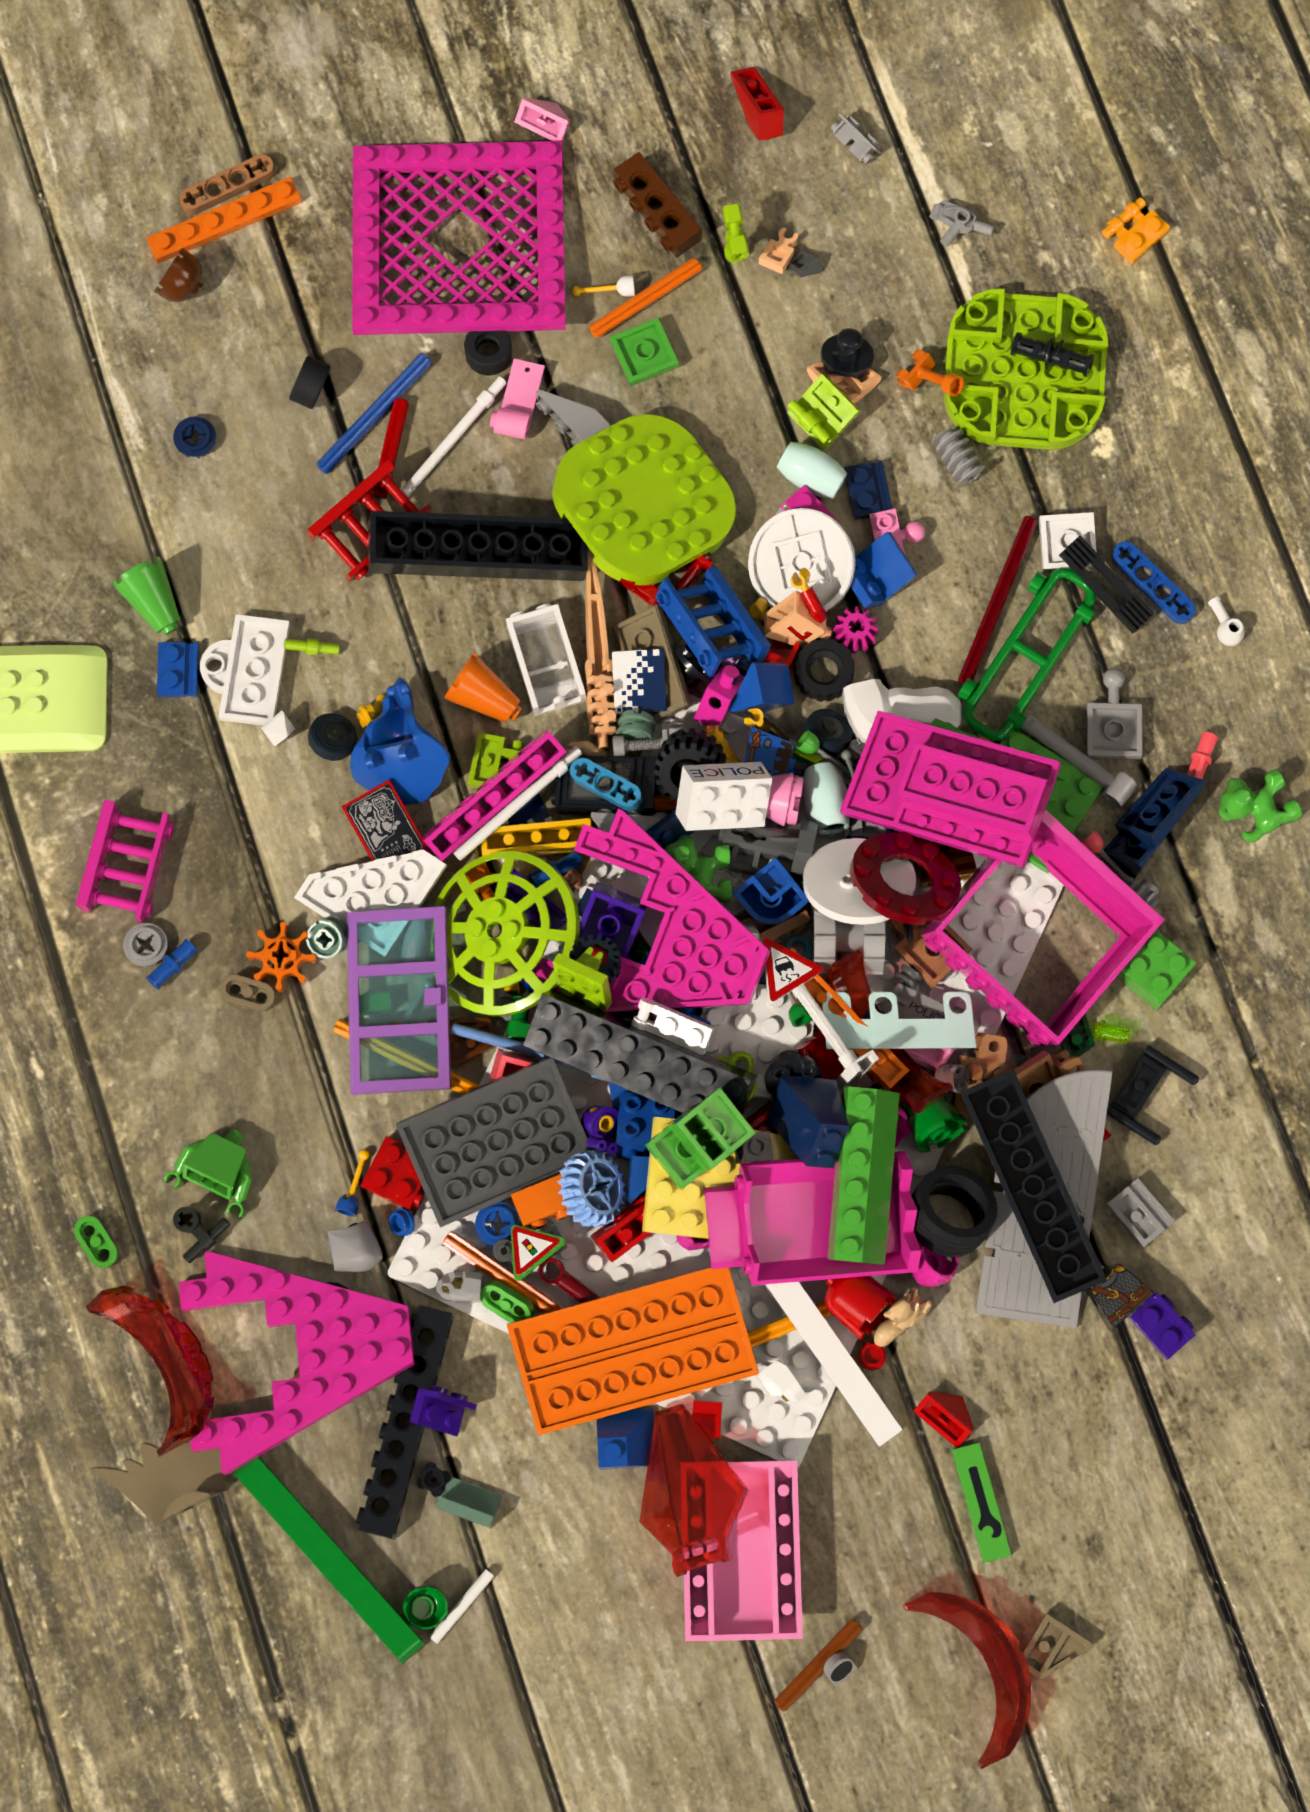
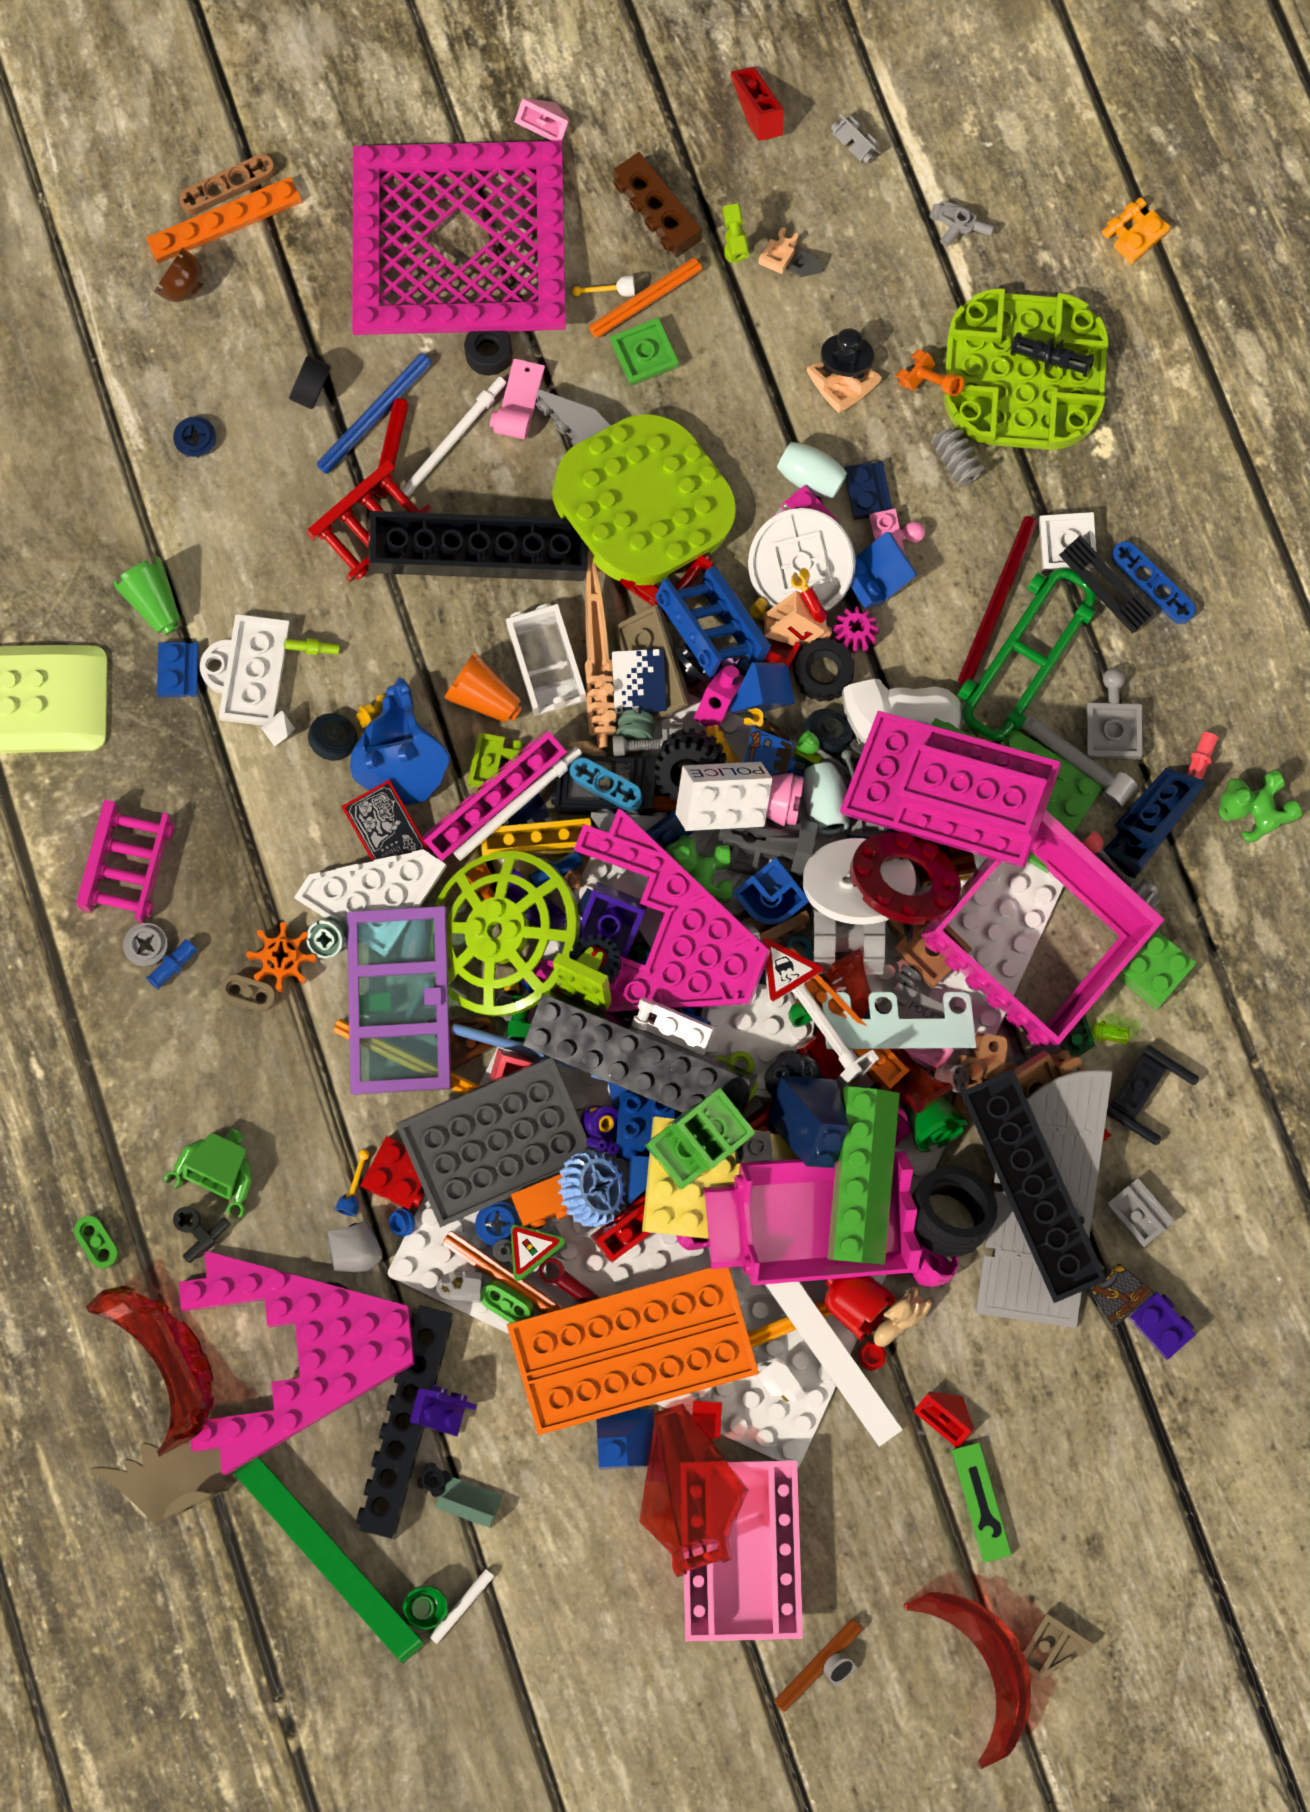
(823, 411): lime plate -> none
(1224, 634): white bar -> none

